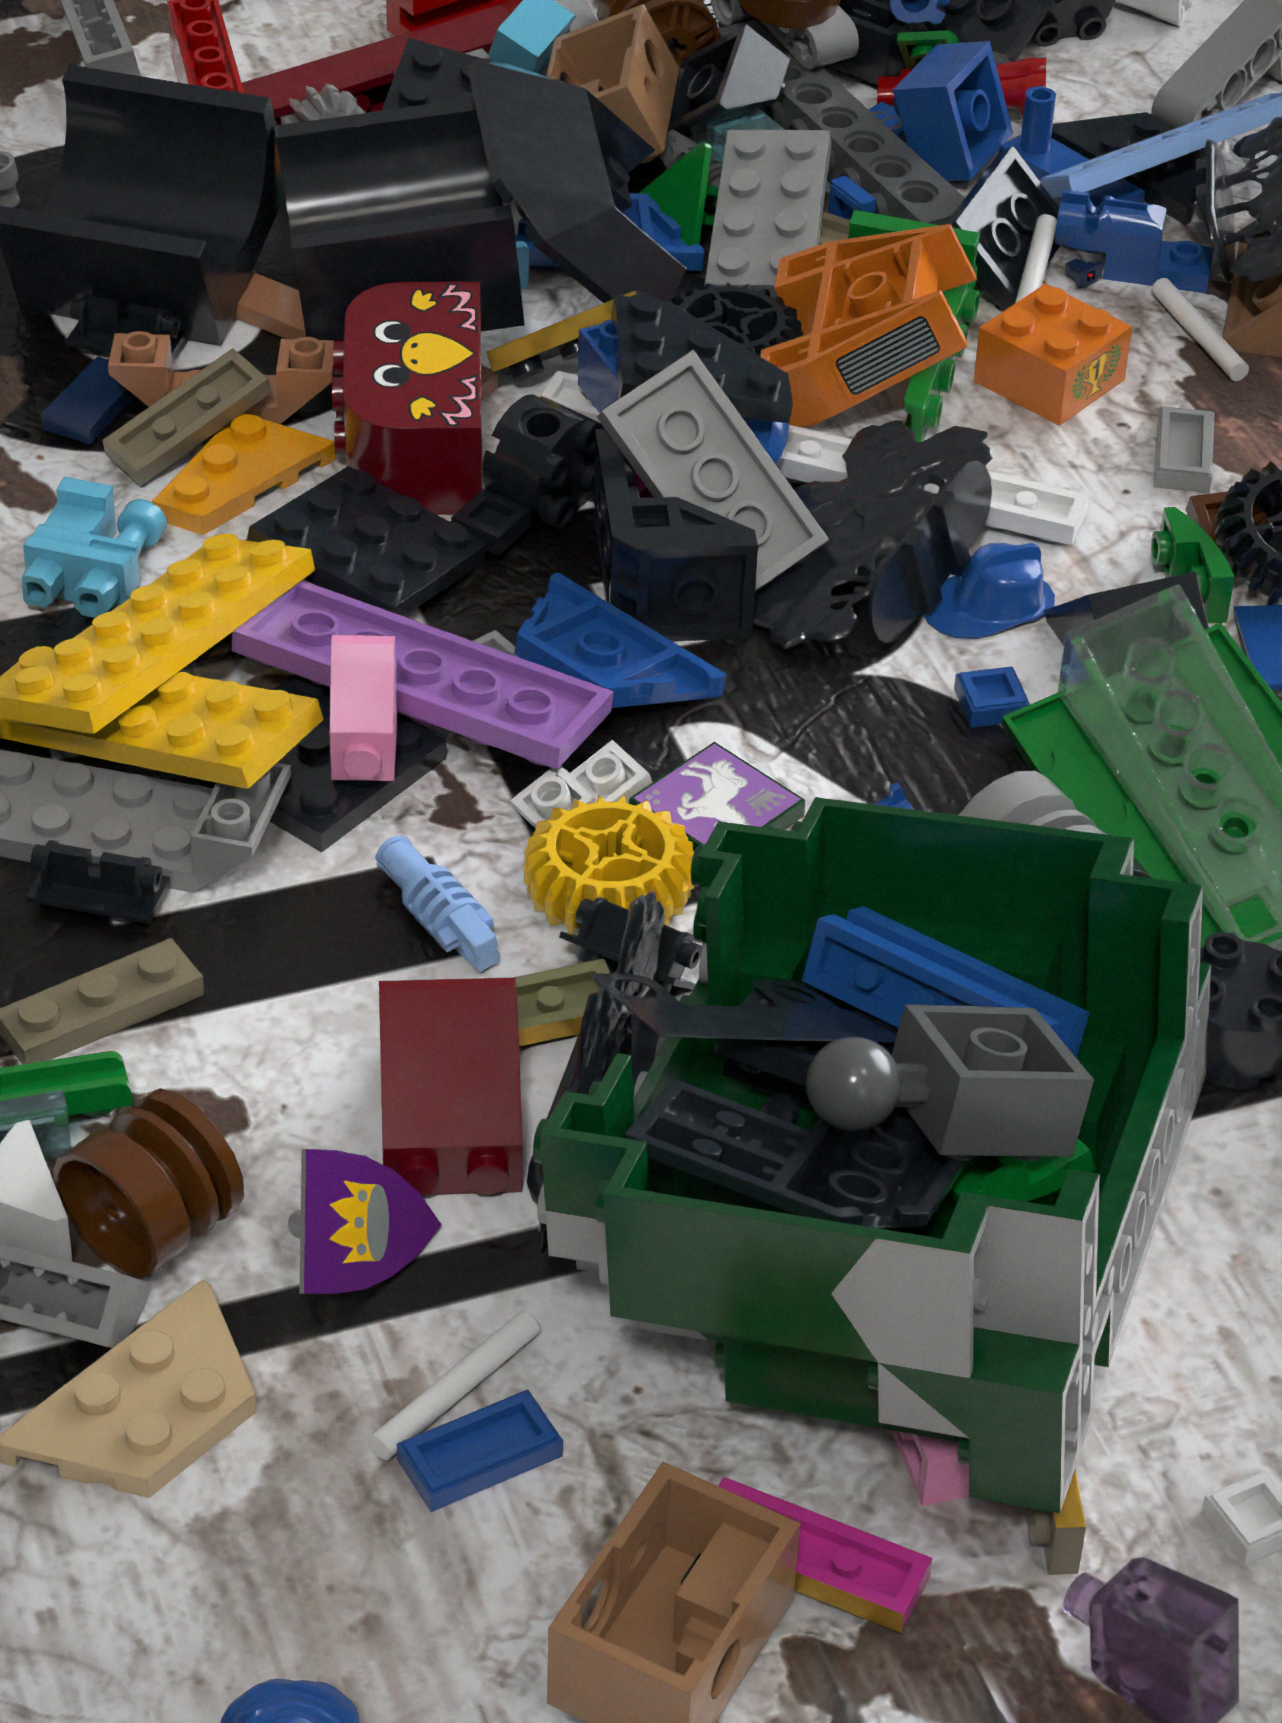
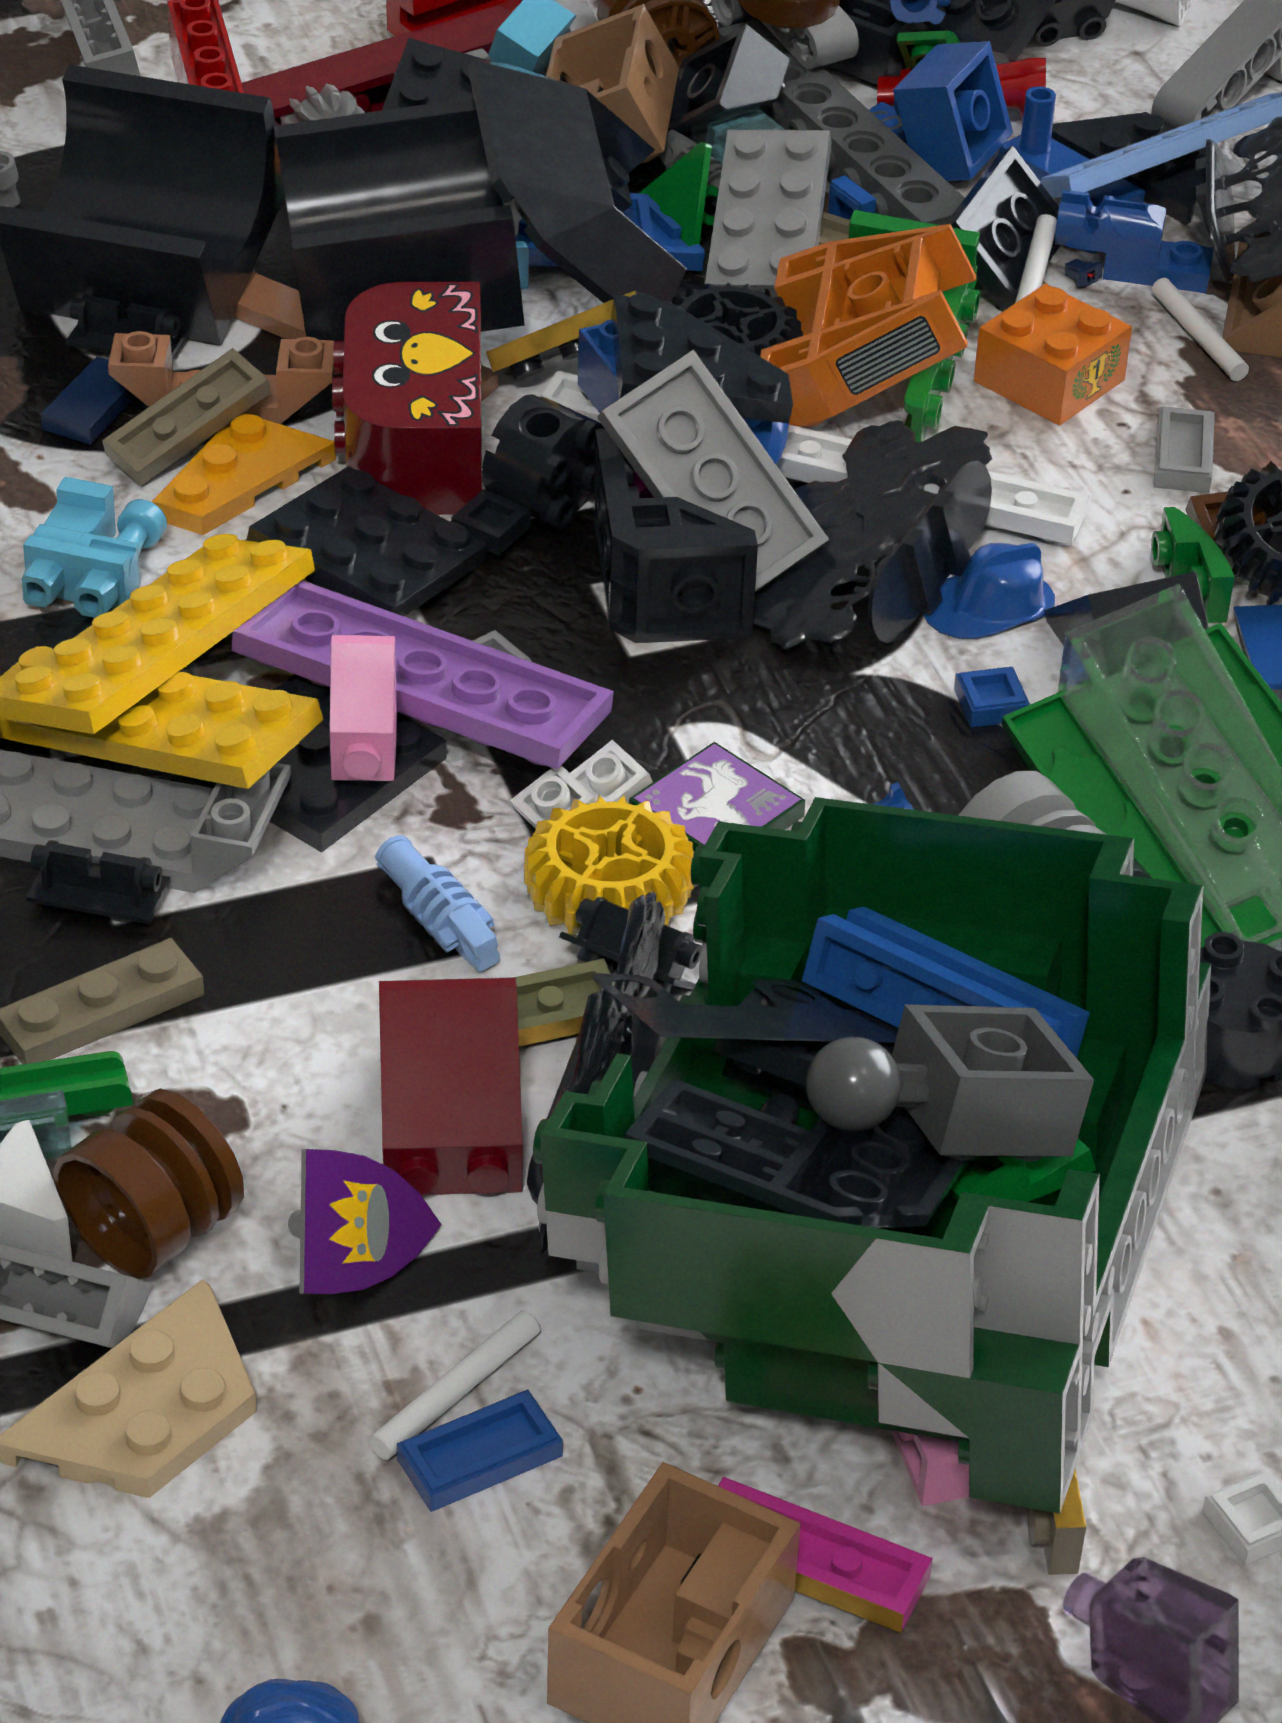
(611, 649): blue wing -> none

